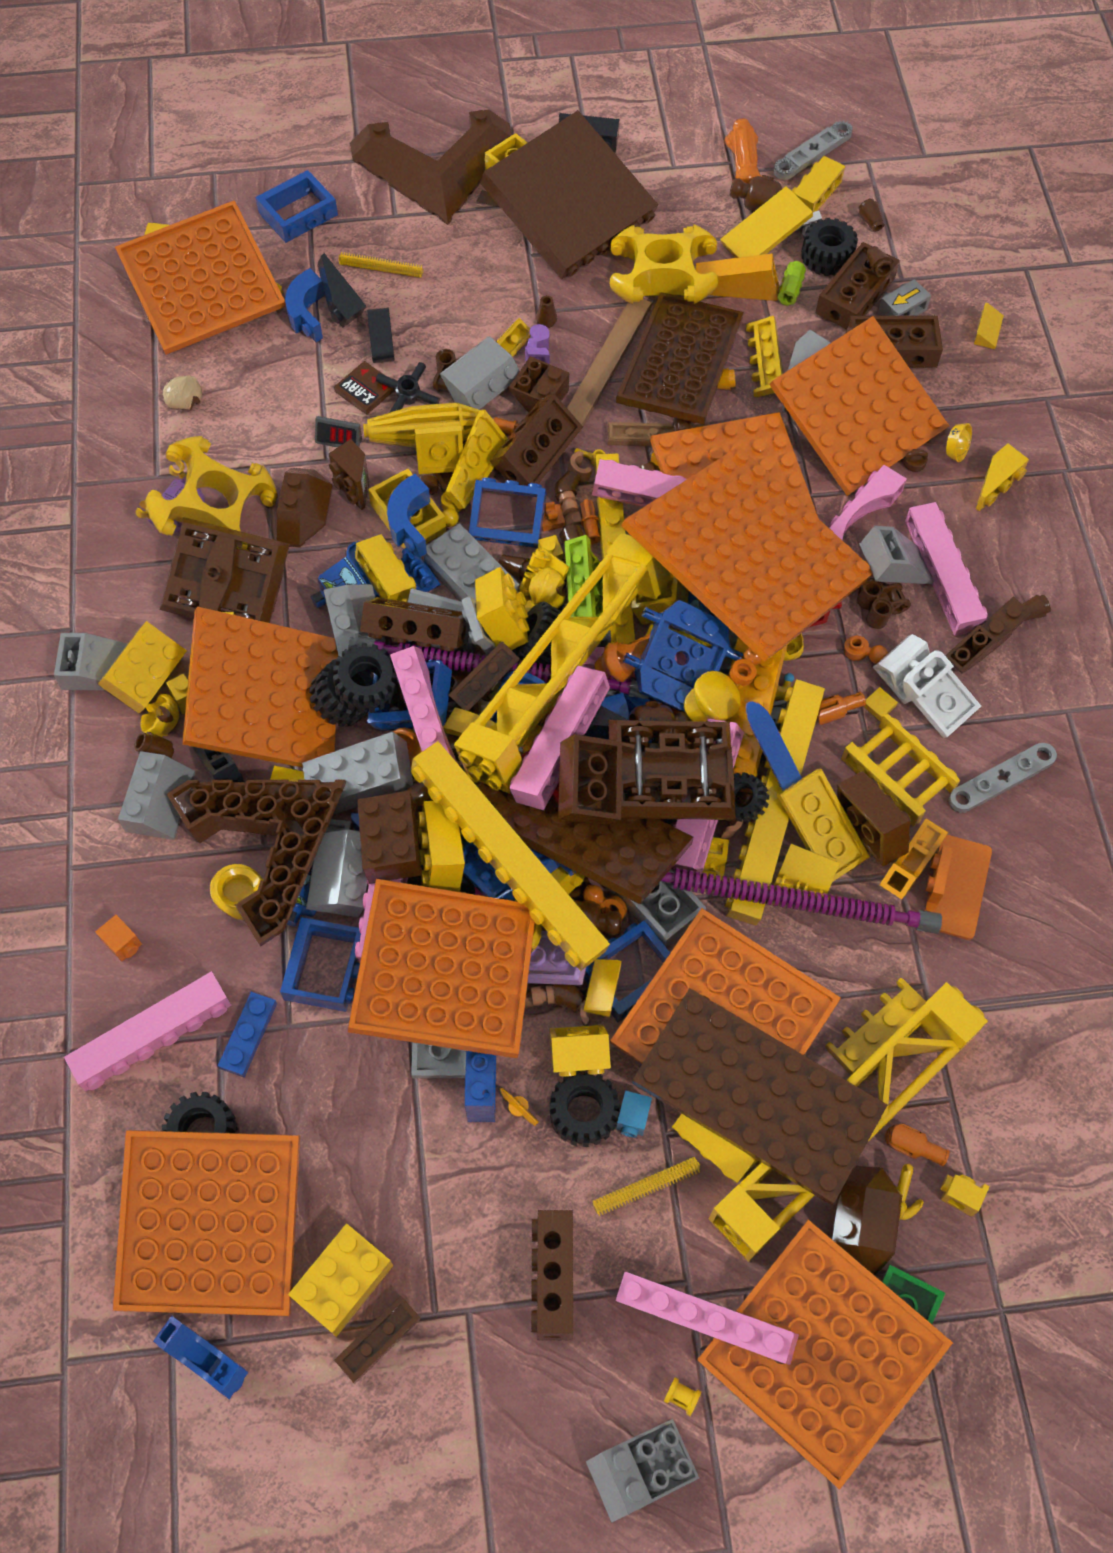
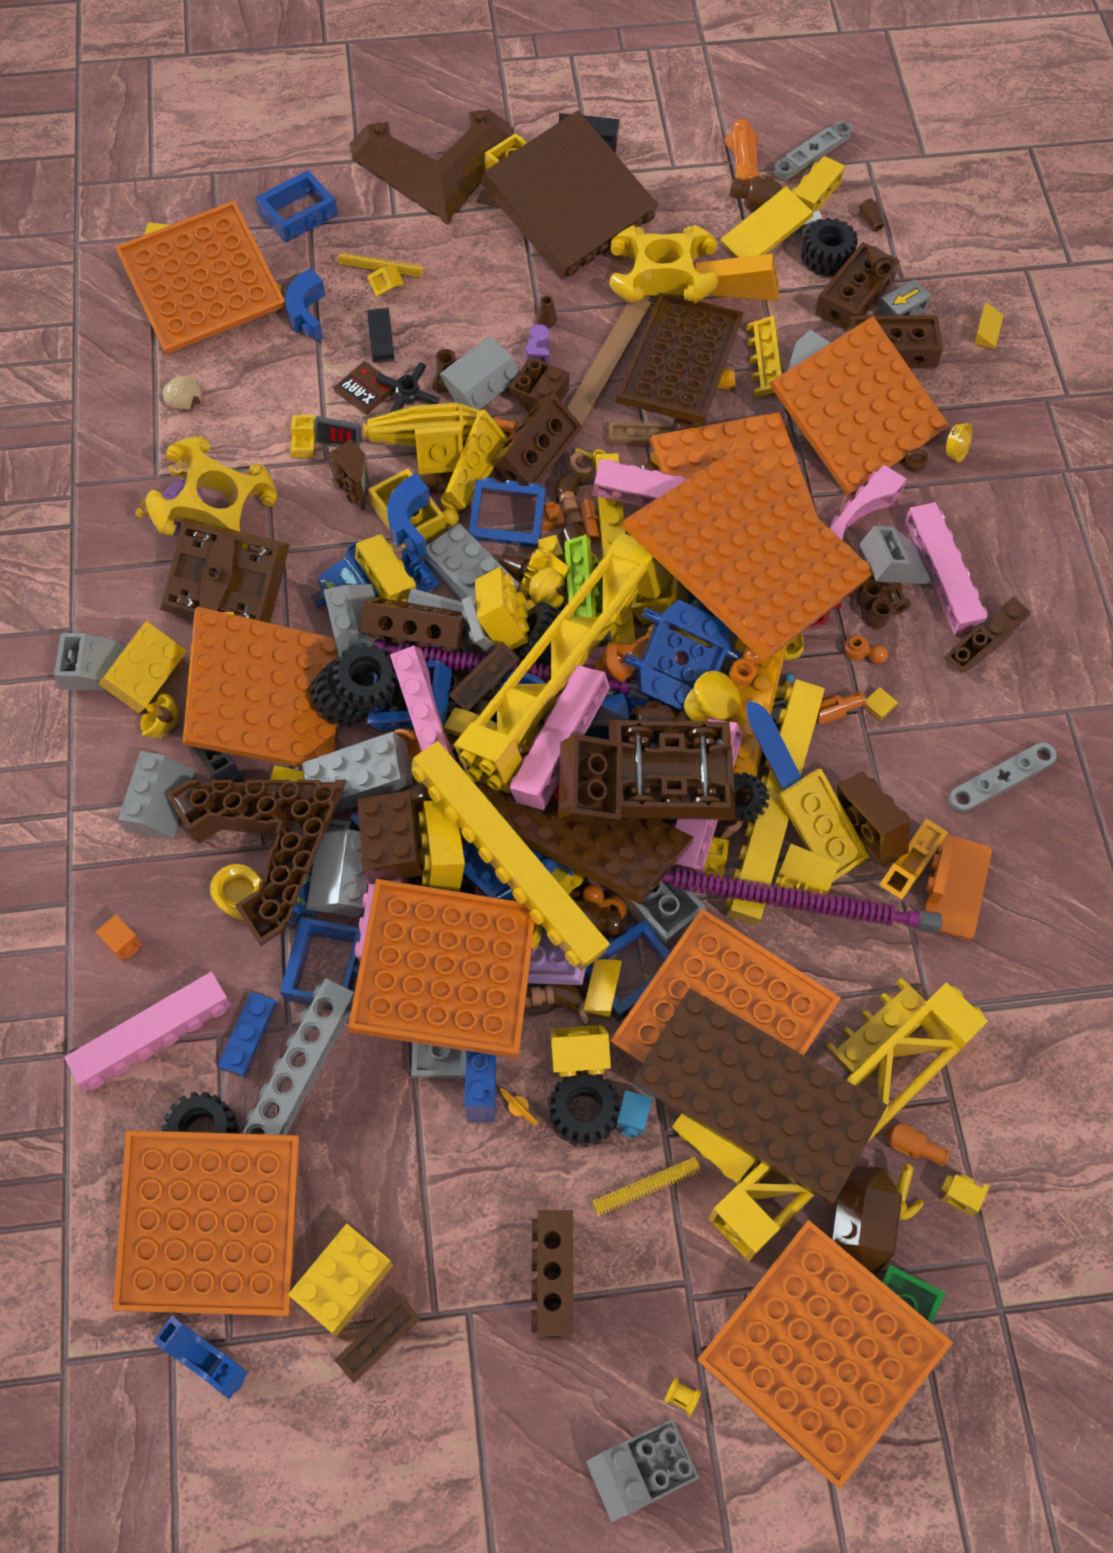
(153, 744): reddish brown brick -> none
(178, 690): yellow brick -> none
(302, 506): reddish brown wedge -> none
(303, 436): none -> yellow slope
(316, 1054): none -> light grey brick
(340, 297): black slope -> none
(385, 279): none -> yellow panel
(514, 337): yellow slope -> none
(707, 1318): bright pink brick -> none
(791, 283): lime axle -> none
(909, 744): yellow fence -> none
(928, 683): white piece -> none
(1004, 468): yellow slope -> none
(1038, 606): reddish brown cone -> none

